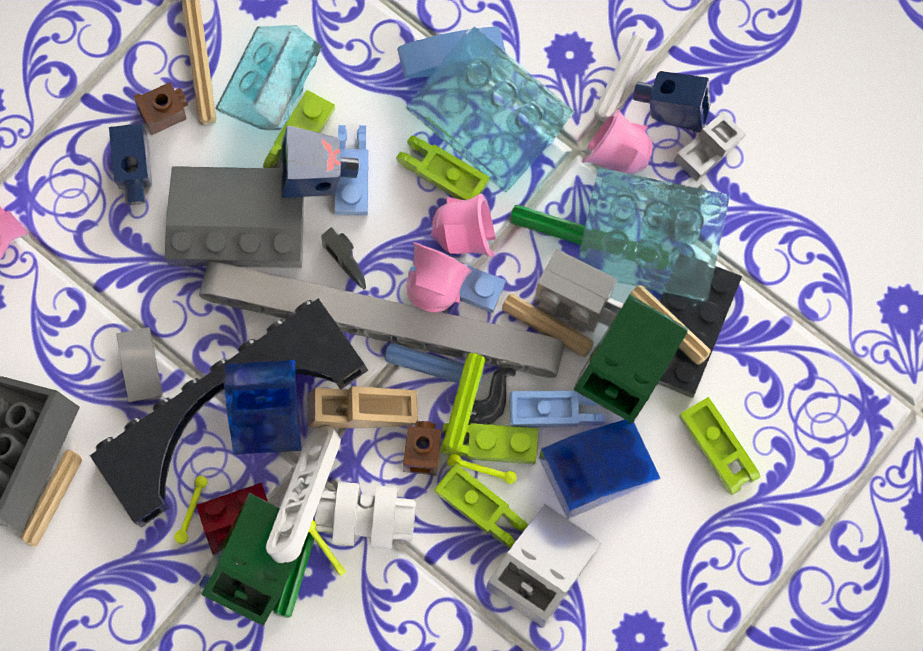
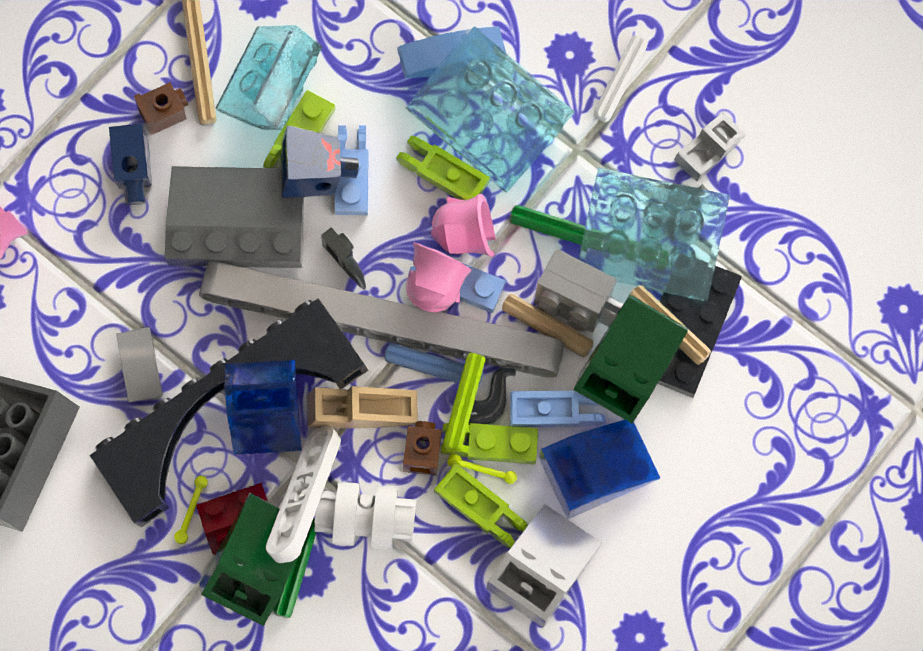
(51, 498): tan axle -> none
(335, 563): neon yellow hinge -> none
(620, 145): bright pink helmet -> none
(677, 99): dark blue torso -> none
(719, 445): lime plate -> none

